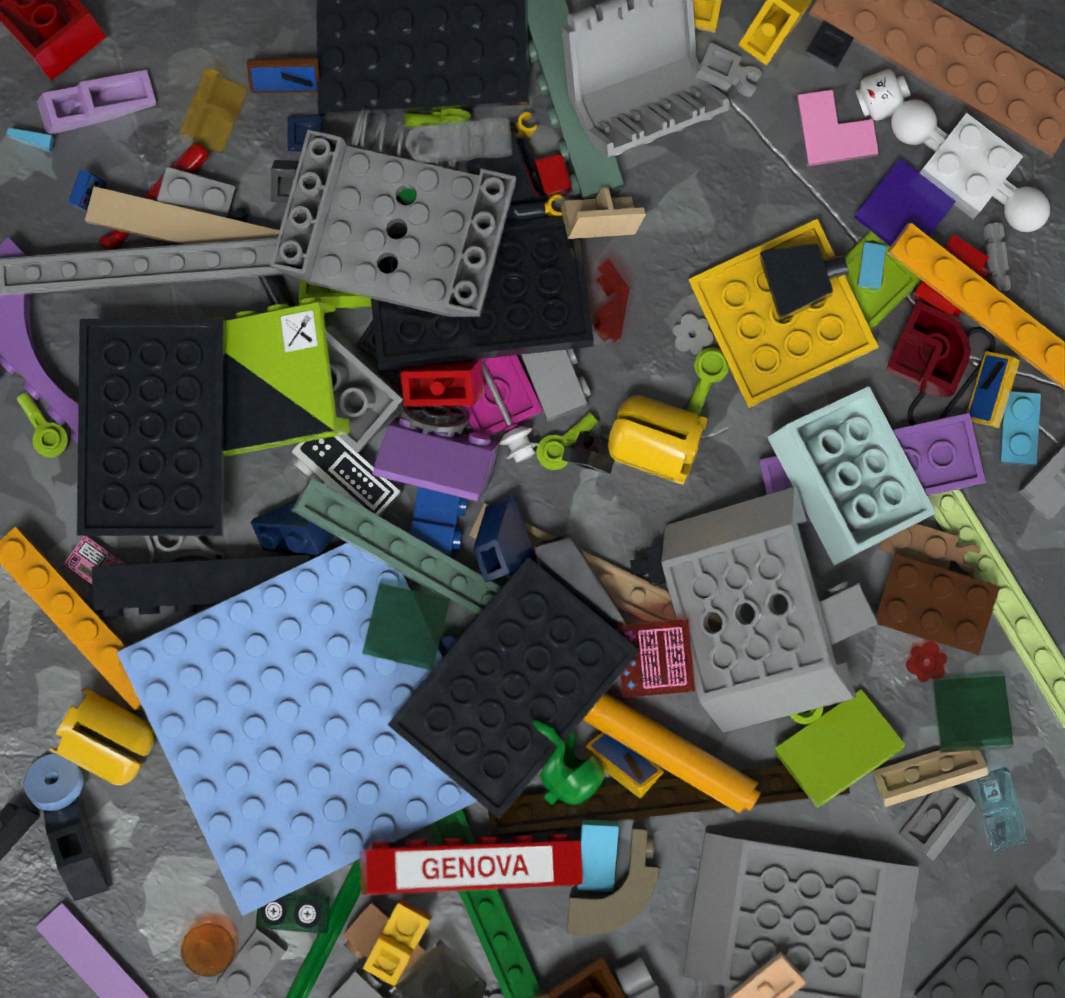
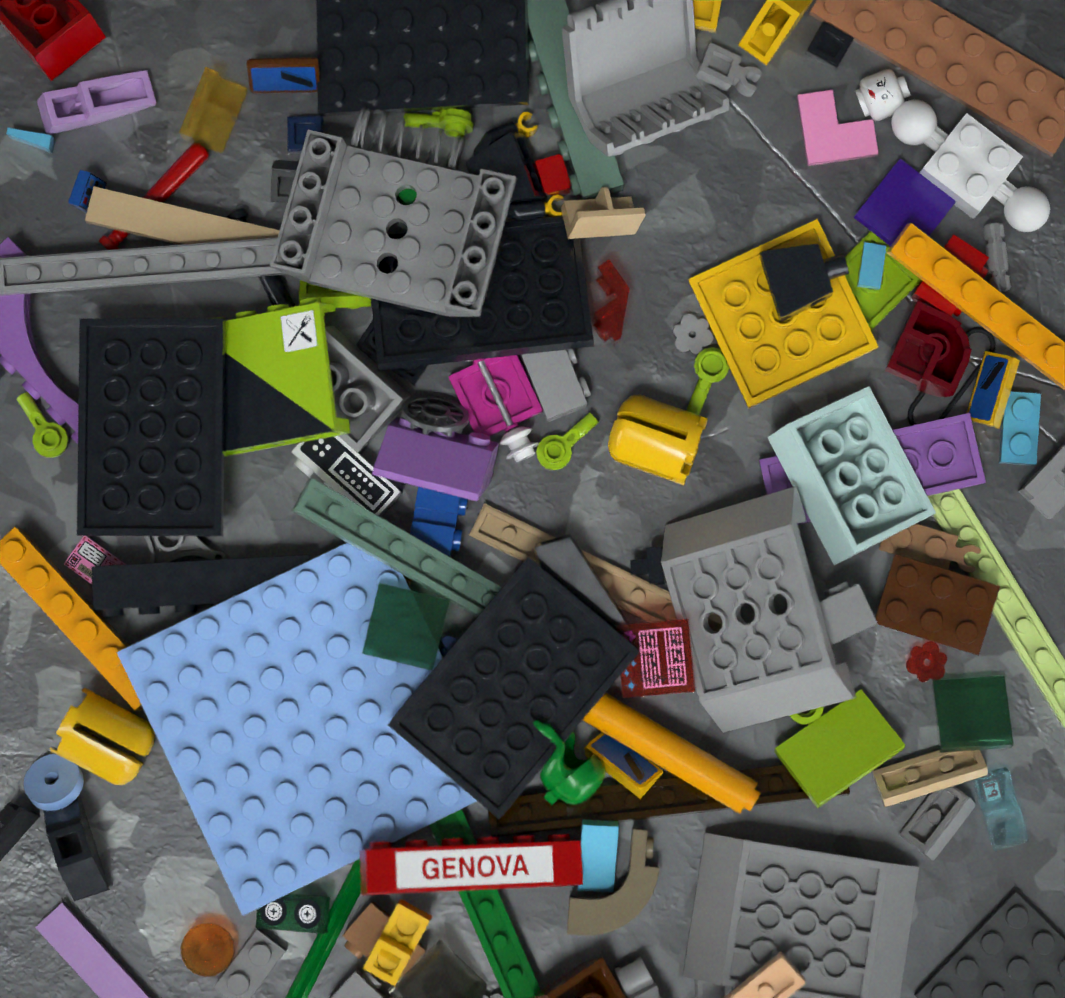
(195, 192): light grey plate -> none
(289, 532): dark blue slope -> none
(443, 384): red brick -> none
(462, 140): clear piece -> none
(502, 541): dark blue slope -> none
(589, 455): black tile -> none

